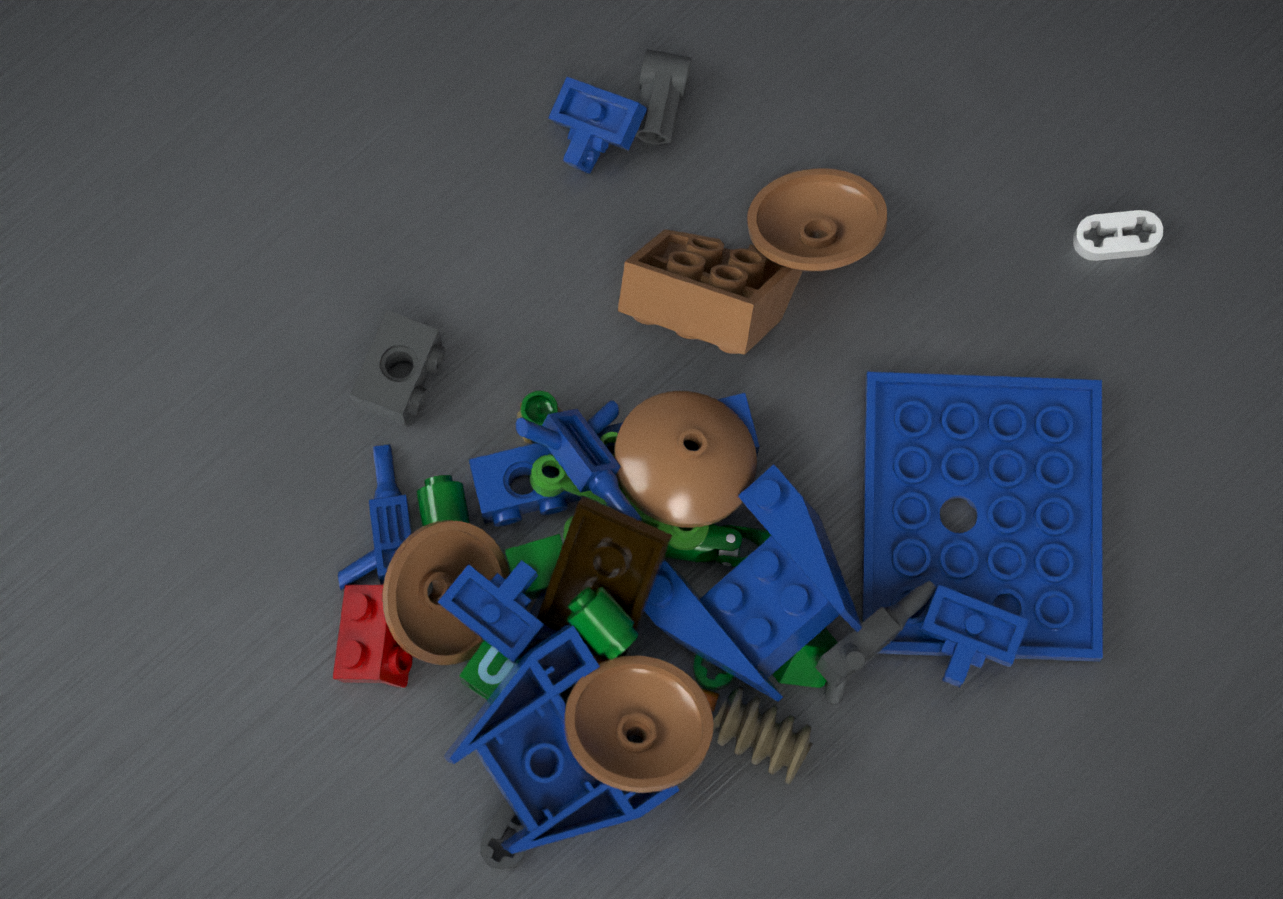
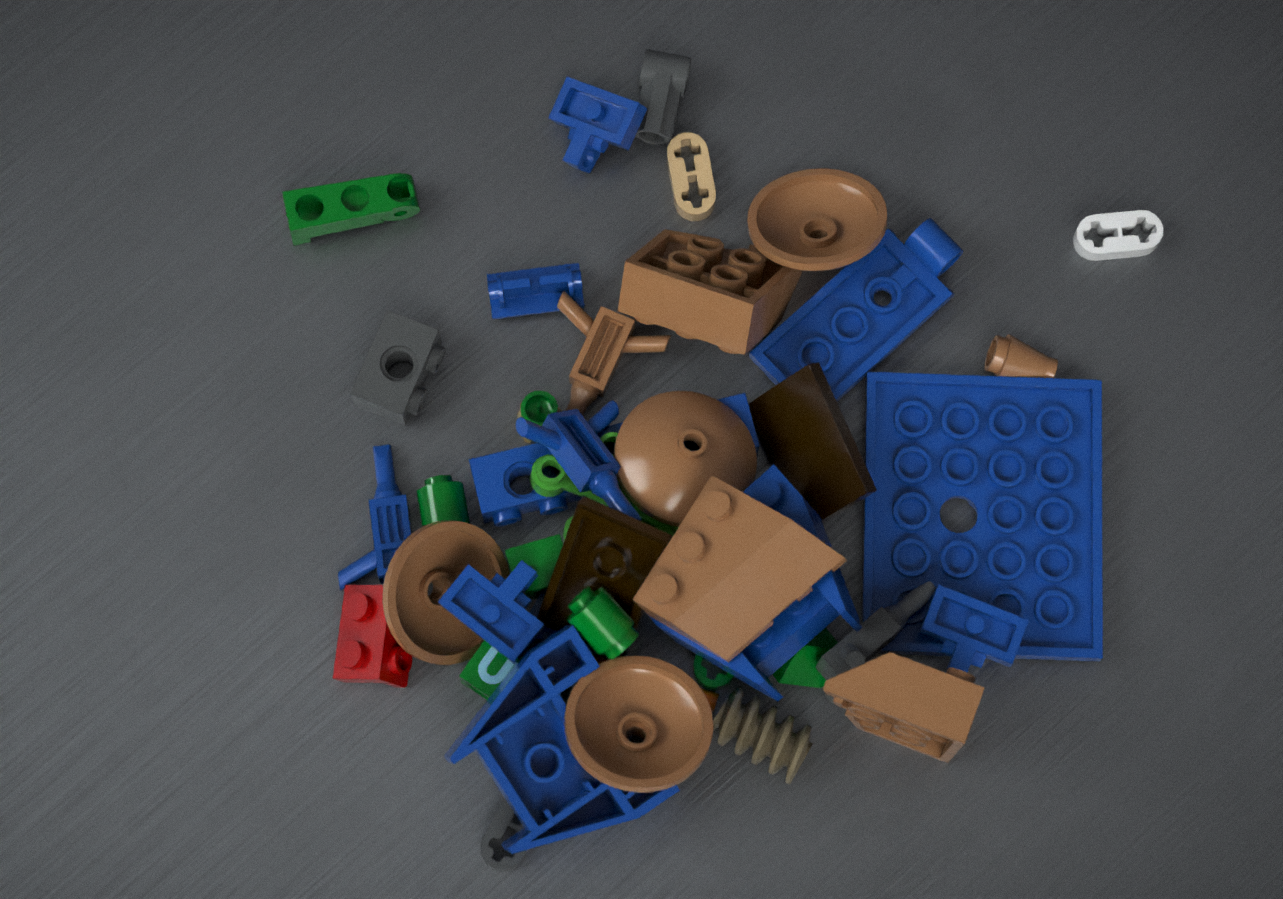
(349, 205): none -> green leg
(533, 290): none -> blue hinge
(604, 346): none -> medium nougat piece
(681, 178): none -> tan beam
(732, 570): none -> medium nougat wedge
(812, 442): none -> dark brown tile
(847, 327): none -> blue hinge
(909, 703): none -> medium nougat wedge
(1014, 358): none -> medium nougat cone

